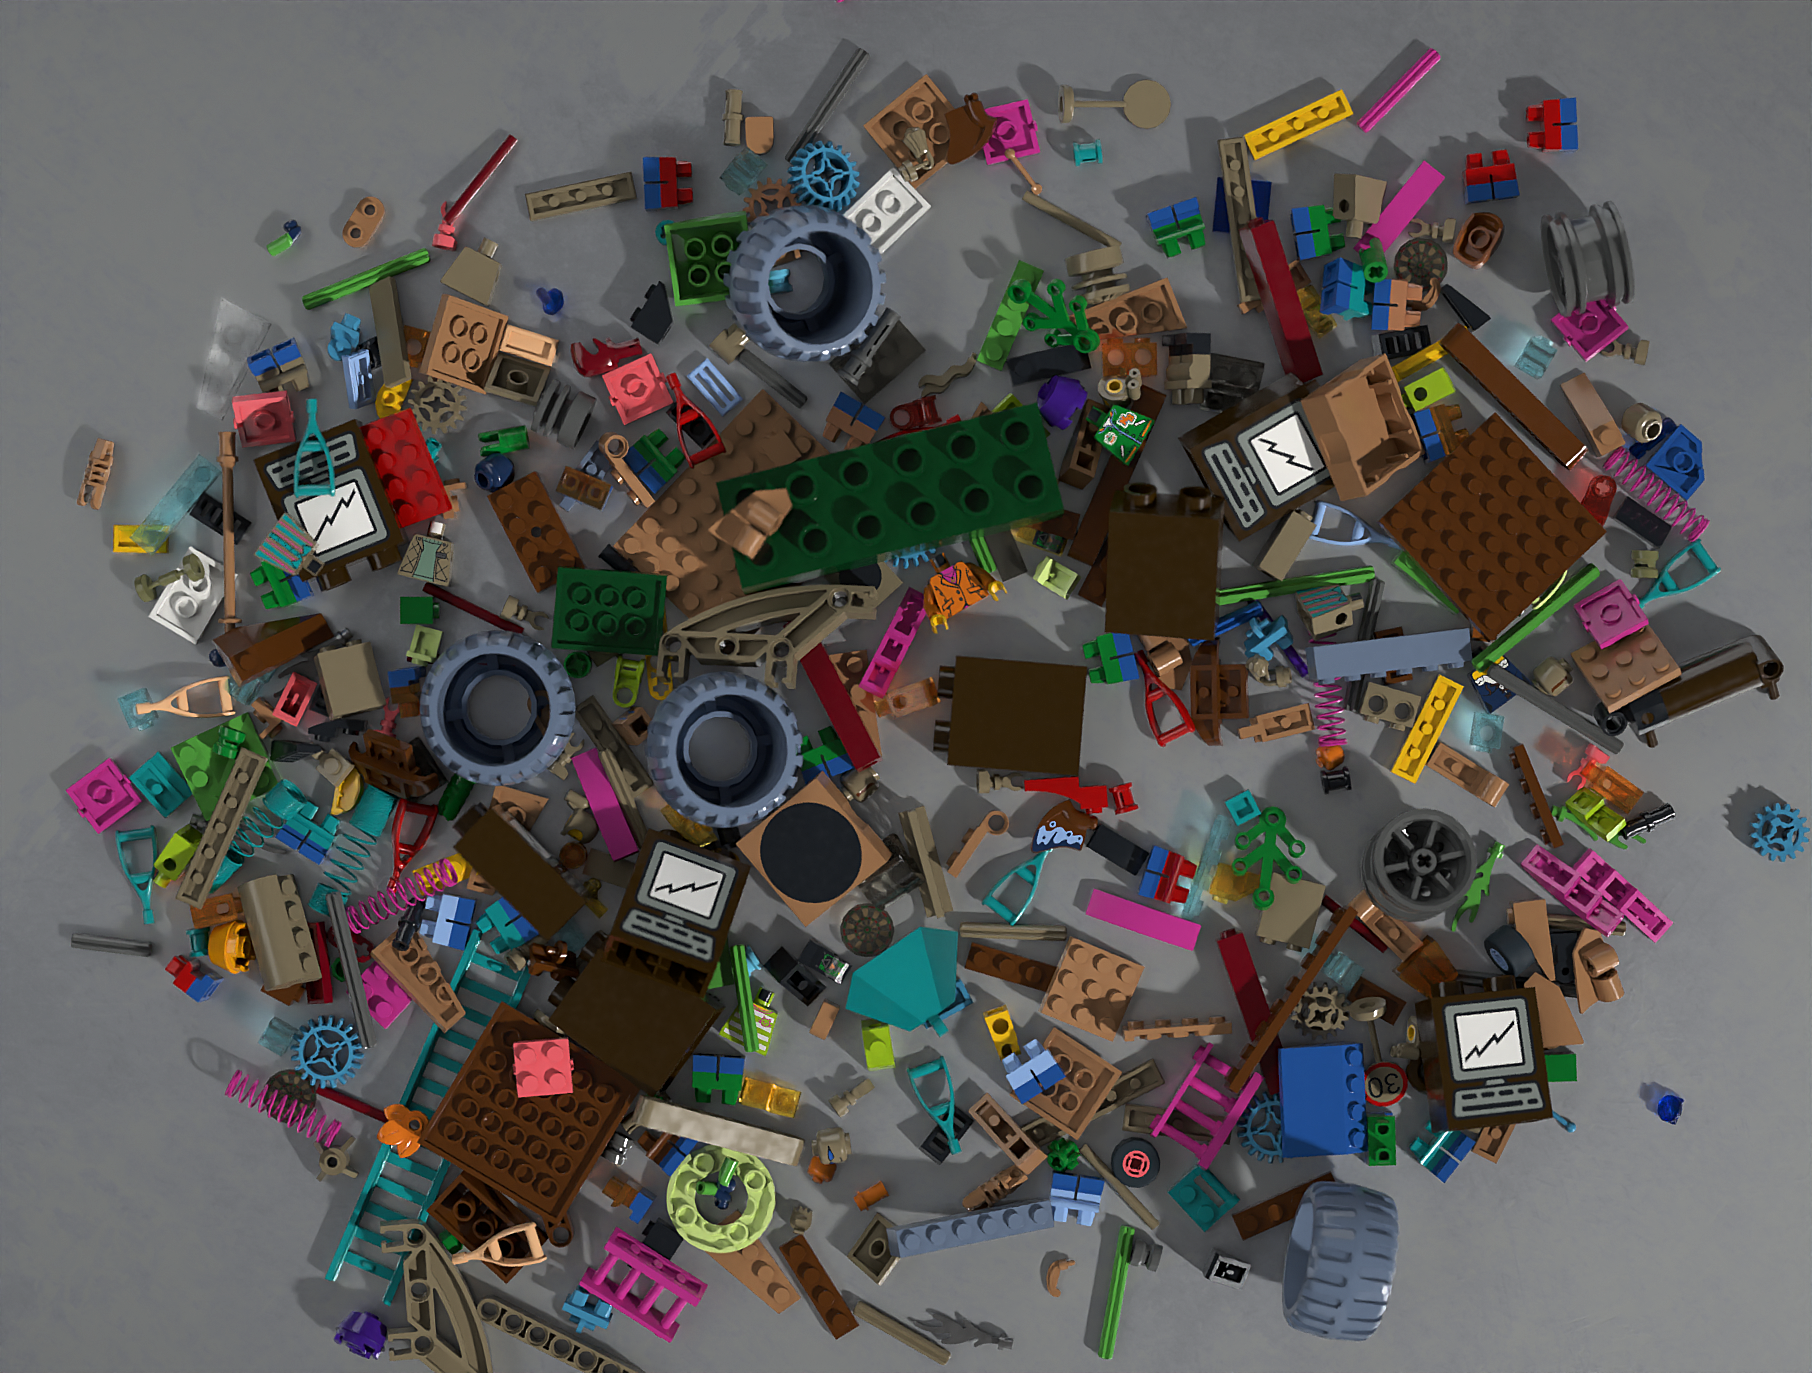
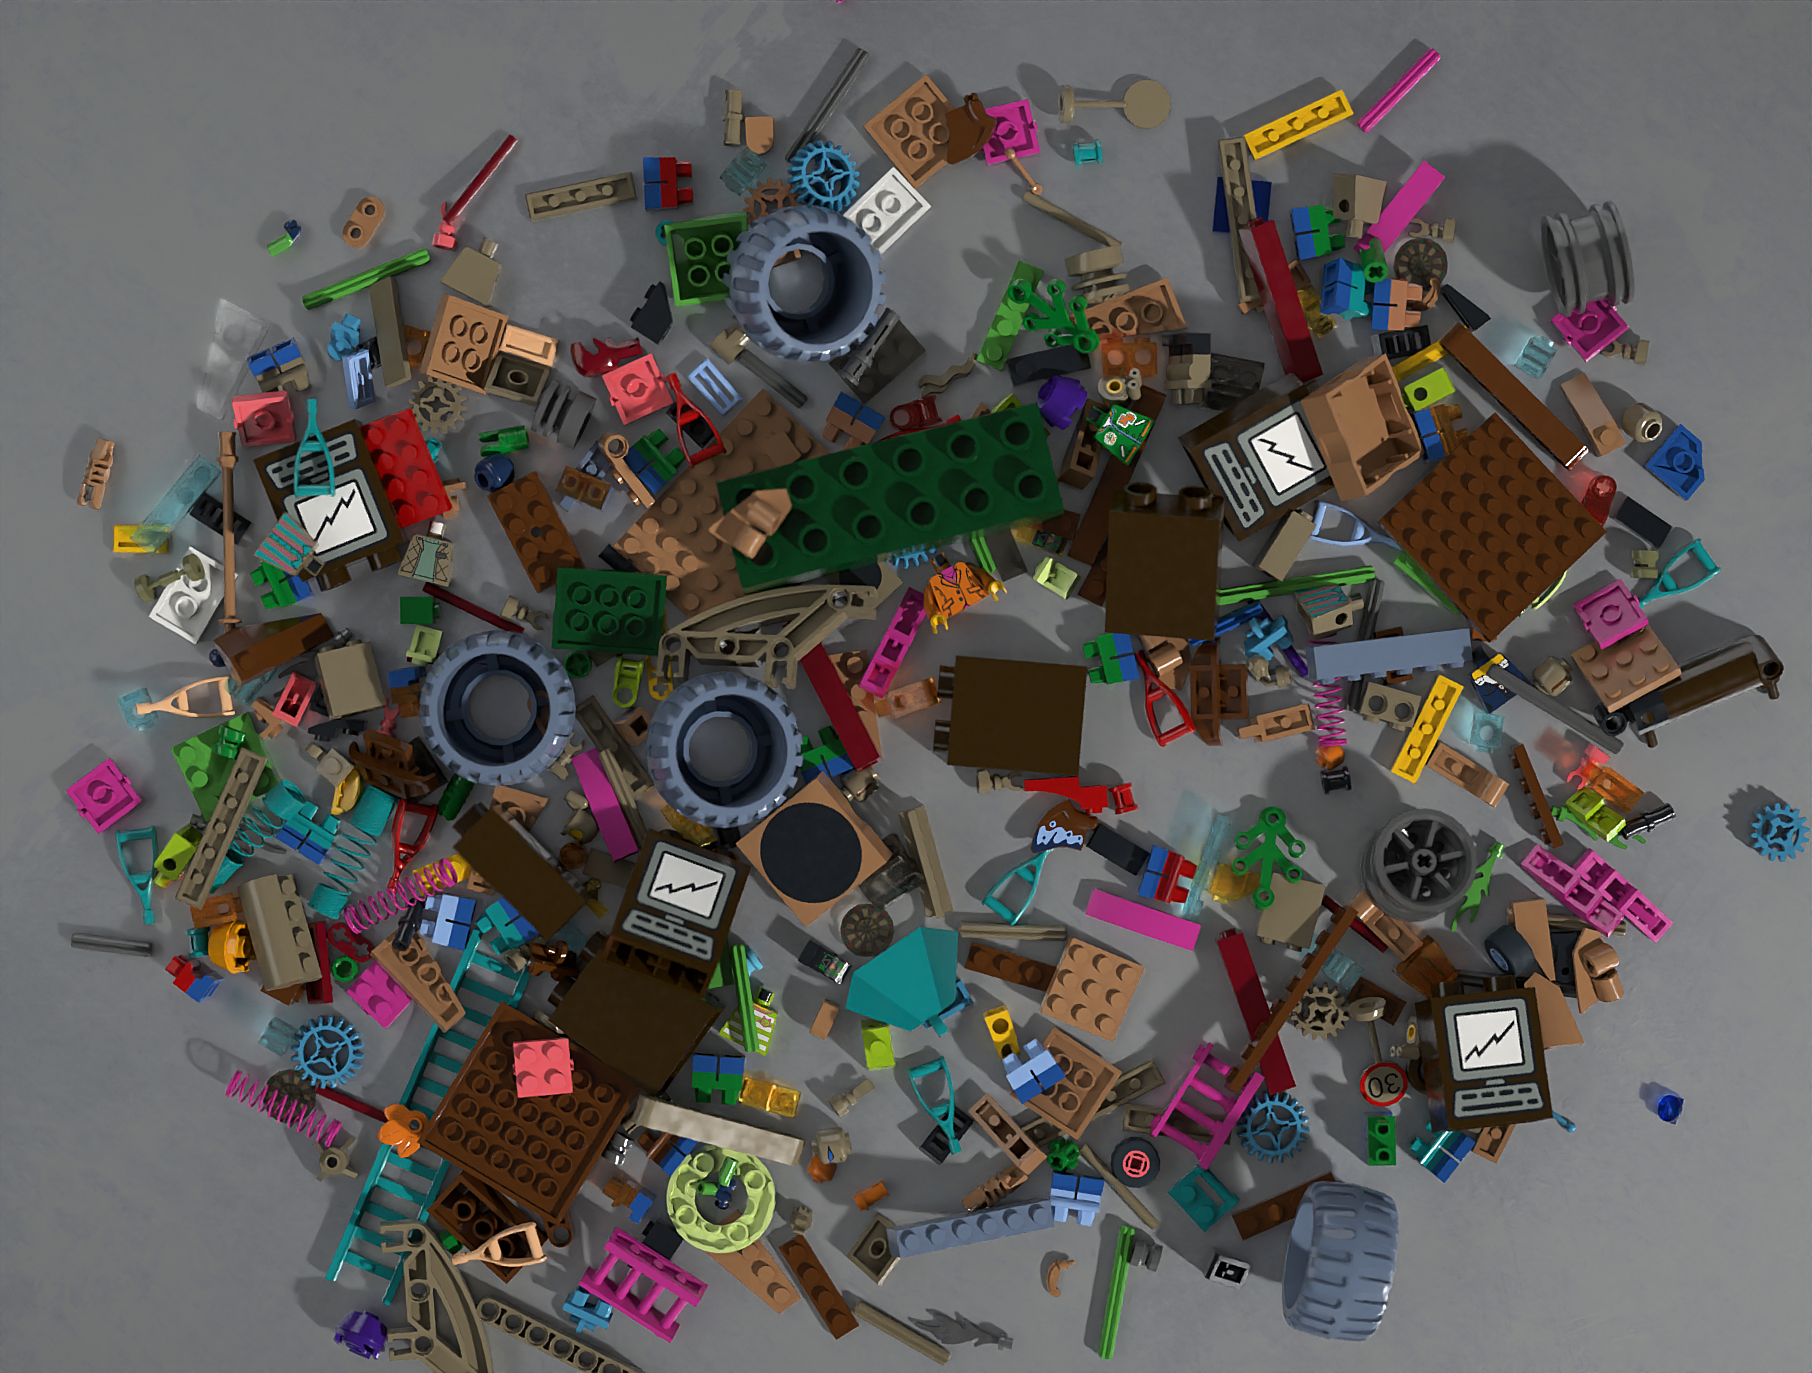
(161, 784): teal plate -> none
(292, 751): black slope -> none
(351, 969): dark grey axle -> none
(391, 399): yellow plate -> none
(551, 300): clear blue plate -> none
(779, 282): medium azure wheel -> none
(794, 976): black slope -> none
(916, 141): dark tan piece -> none
(971, 841): medium nougat plate -> none
(1189, 224): green hips -> none
(1215, 1026): medium nougat wing -> none
(1242, 807): teal plate -> none
(1322, 1099): blue slope -> none
(1478, 239): dark orange piece -> none
(1489, 182): hips -> none
(1535, 618): bright green axle -> none
(1551, 137): red hips -> none
(1561, 1066): green brick -> none
(1617, 454): dark pink piece -> none
(1638, 449): clear blue axle -> none

